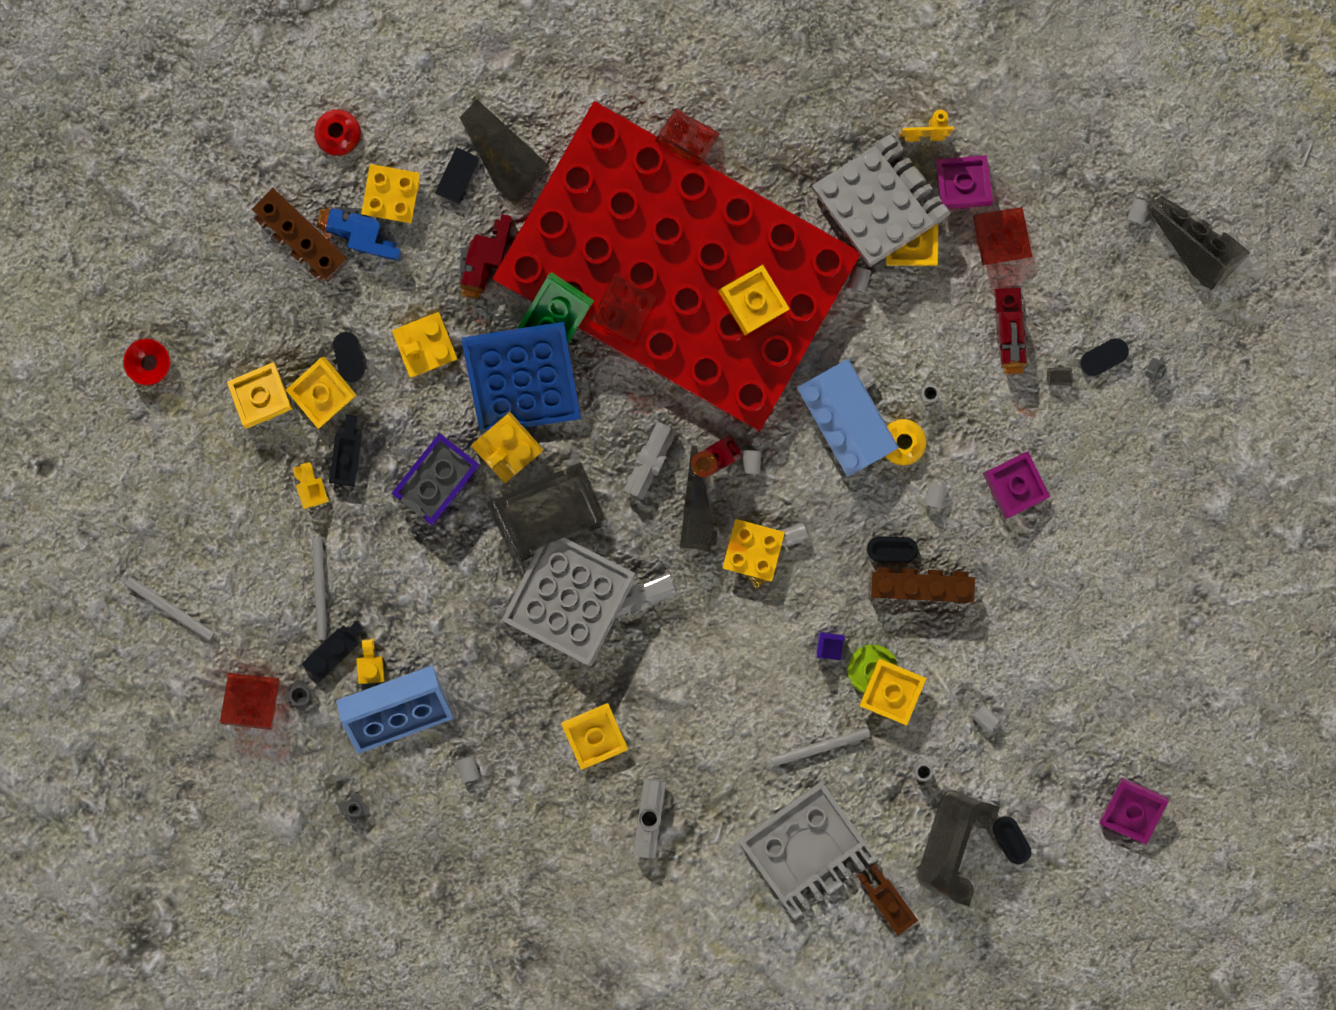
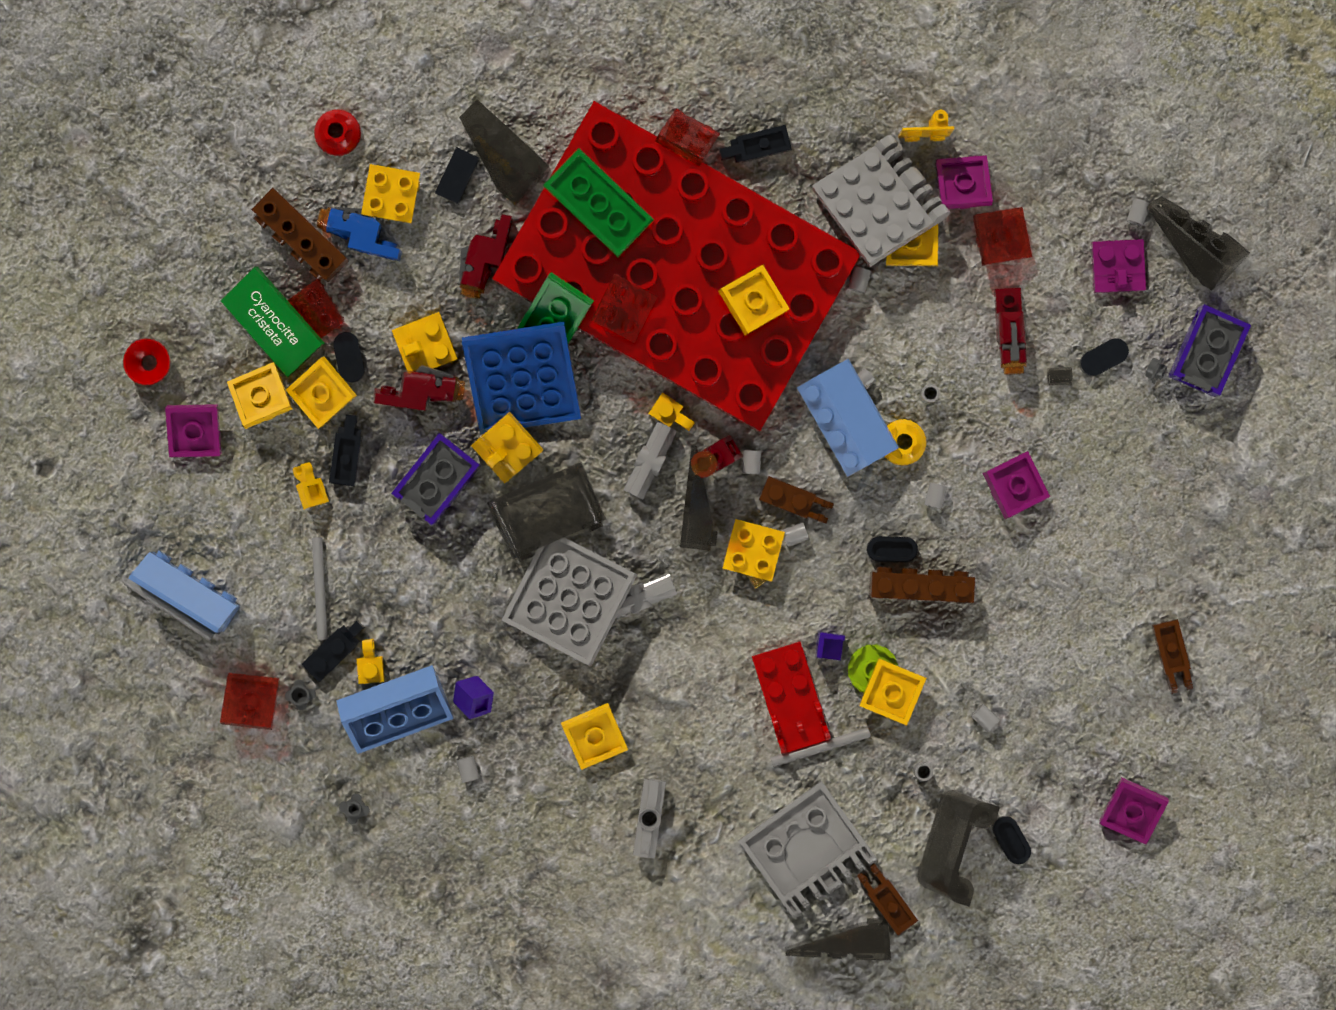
(185, 591): none -> medium blue slope
(193, 430): none -> magenta hinge
(272, 321): none -> green tile
(317, 309): none -> clear red hinge
(419, 386): none -> dark red plate
(473, 697): none -> dark purple panel
(598, 202): none -> green tile
(668, 411): none -> yellow plate
(757, 145): none -> black hinge
(791, 697): none -> red hinge
(793, 499): none -> reddish brown hinge
(864, 940): none -> clear smoke wedge
(1118, 266): none -> magenta hinge
(1172, 653): none -> reddish brown hinge
(1209, 350): none -> dark grey piece

